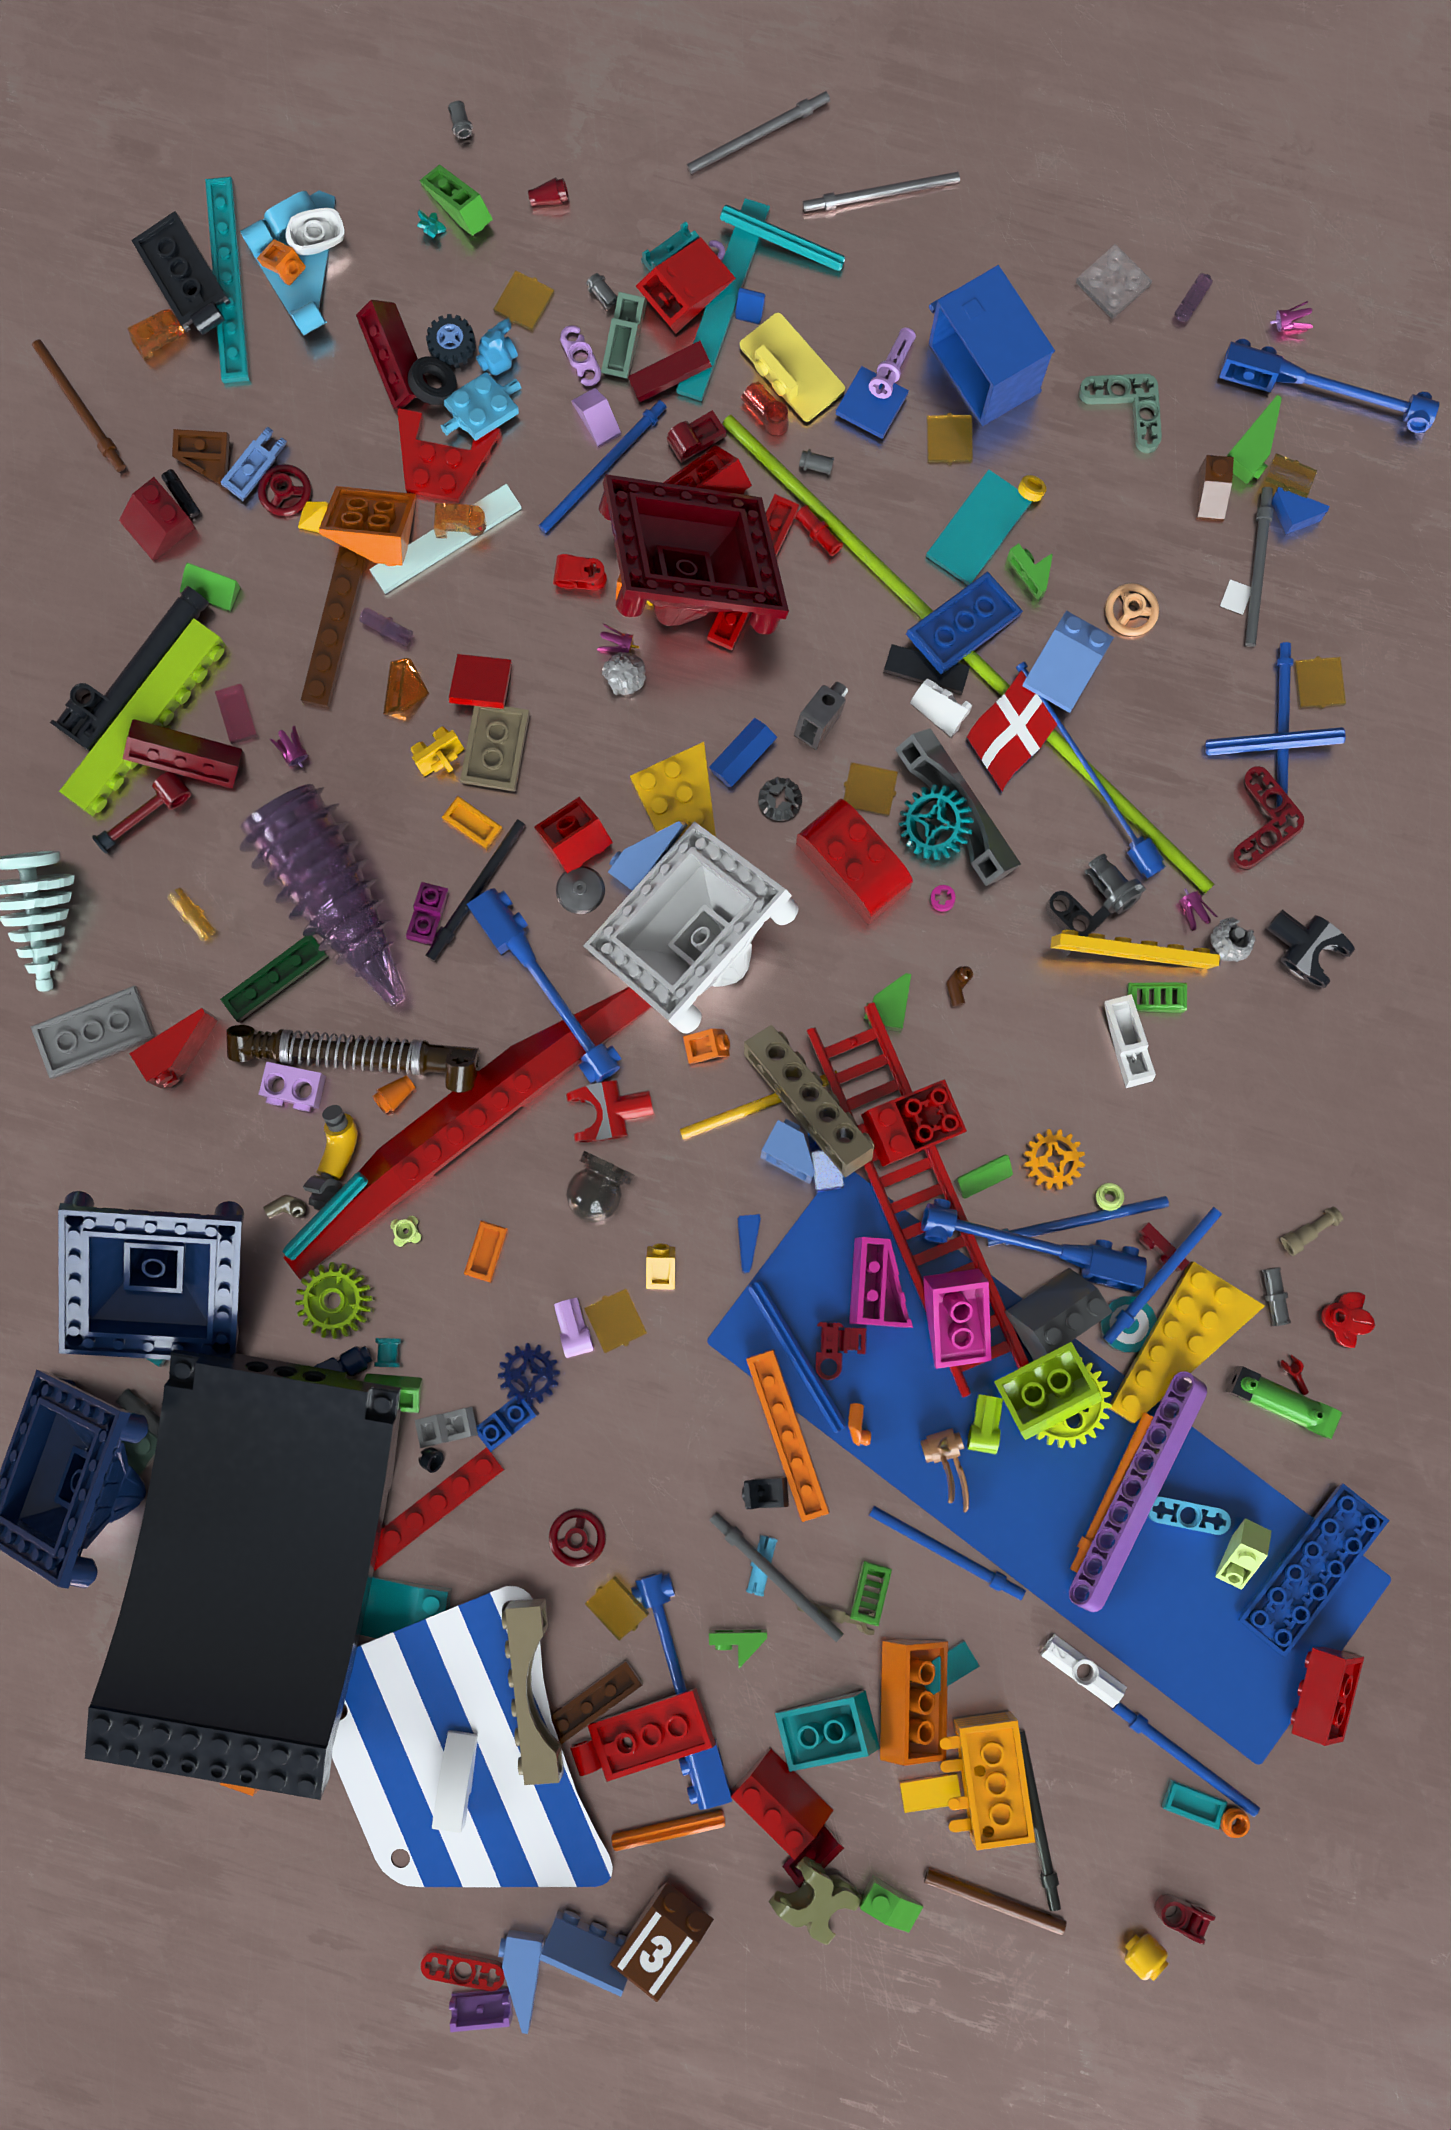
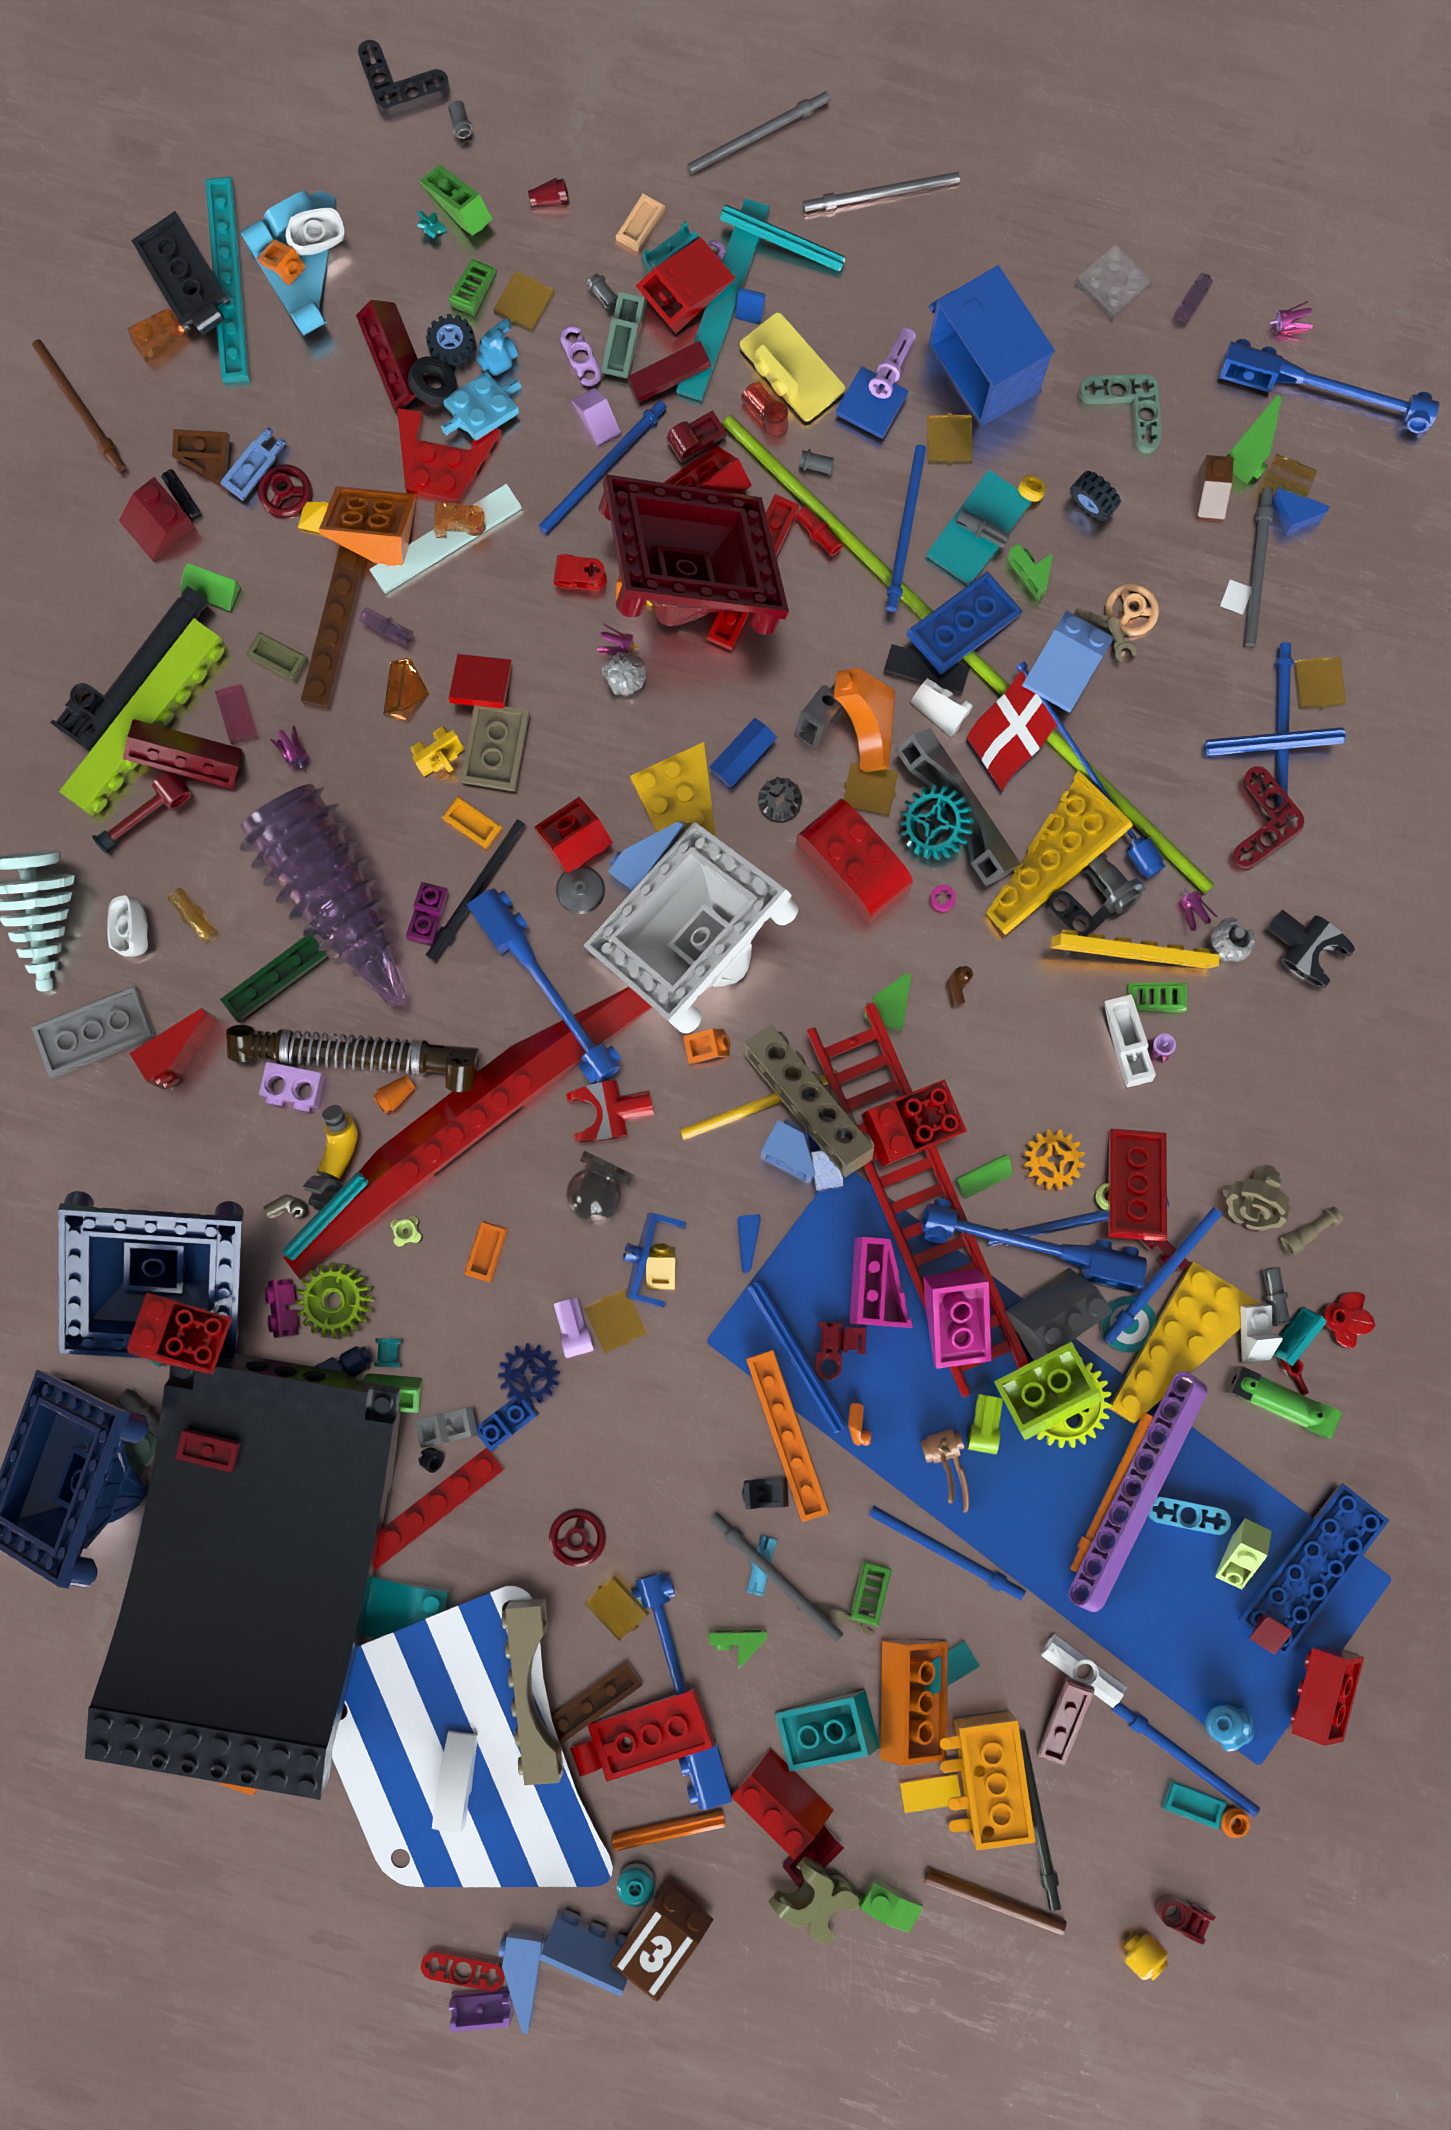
(127, 926): none -> white piece
(178, 1334): none -> red slope
(208, 1450): none -> dark red plate
(276, 656): none -> olive tile
(280, 1318): none -> dark pink hinge
(390, 89): none -> black beam
(464, 304): none -> bright green slope
(638, 1875): none -> teal head
(640, 222): none -> light nougat tile
(640, 1255): none -> blue piece
(871, 711): none -> orange arch
(895, 591): none -> blue bar
(982, 528): none -> dark grey axle
(1065, 844): none -> yellow wing
(1065, 1721): none -> tile
(1095, 495): none -> black wheel
(1114, 627): none -> dark tan piece
(1137, 1185): none -> red tile
(1162, 1045): none -> lavender piece
(1230, 1726): none -> dark azure head
(1256, 1333): none -> white slope
(1258, 1200): none -> dark tan piece
(1270, 1633): none -> dark red slope
(1299, 1335): none -> teal tile

